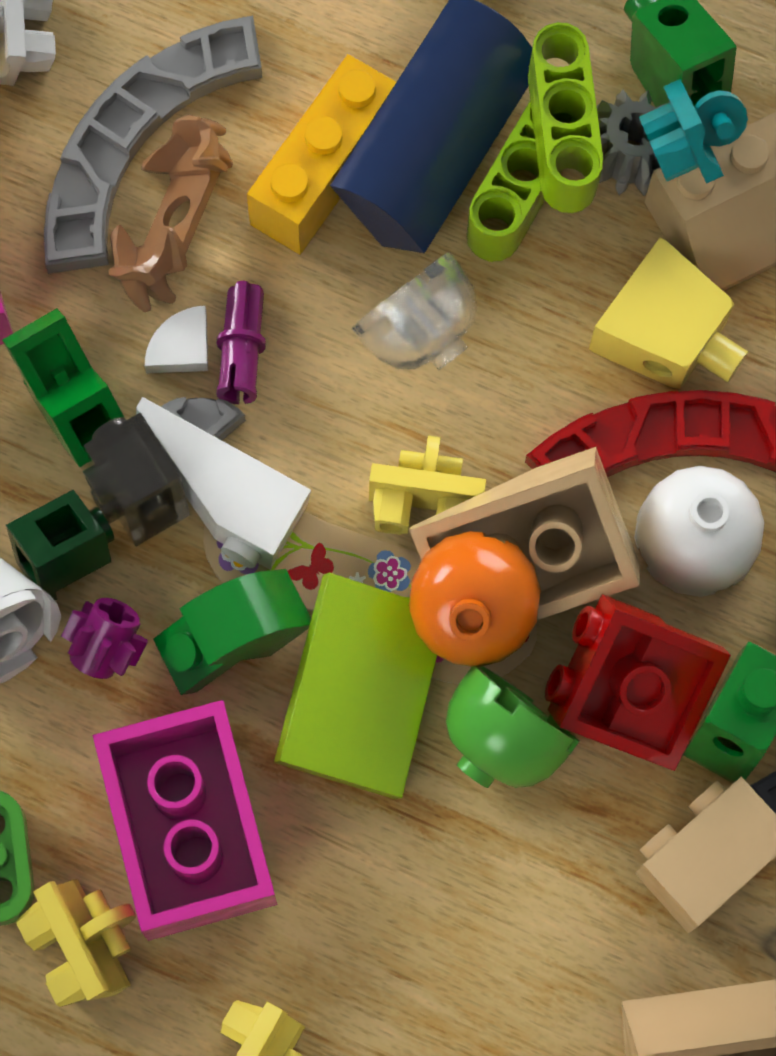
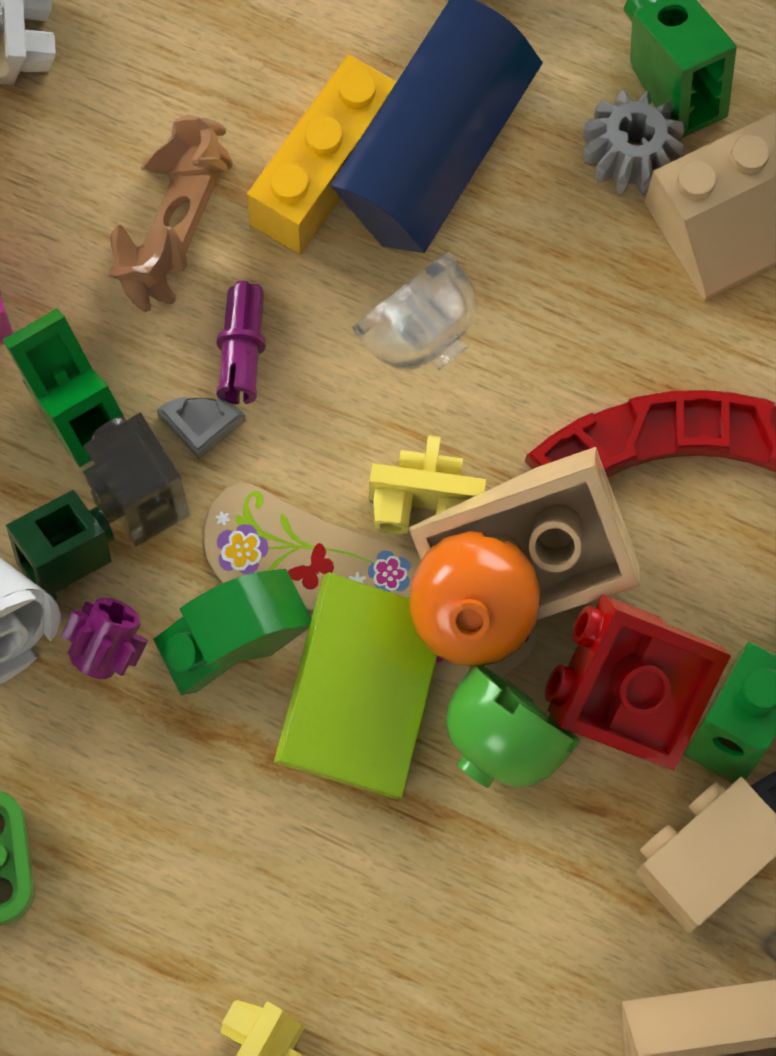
(87, 935): light yellow hips -> none
(123, 121): light grey tile -> none
(179, 343): white tile -> none
(184, 820): dark pink brick -> none
(234, 494): white slope -> none
(505, 196): lime beam -> none
(570, 92): lime beam -> none
(668, 322): light yellow torso -> none
(685, 132): teal hips -> none
(699, 530): white cylinder -> none

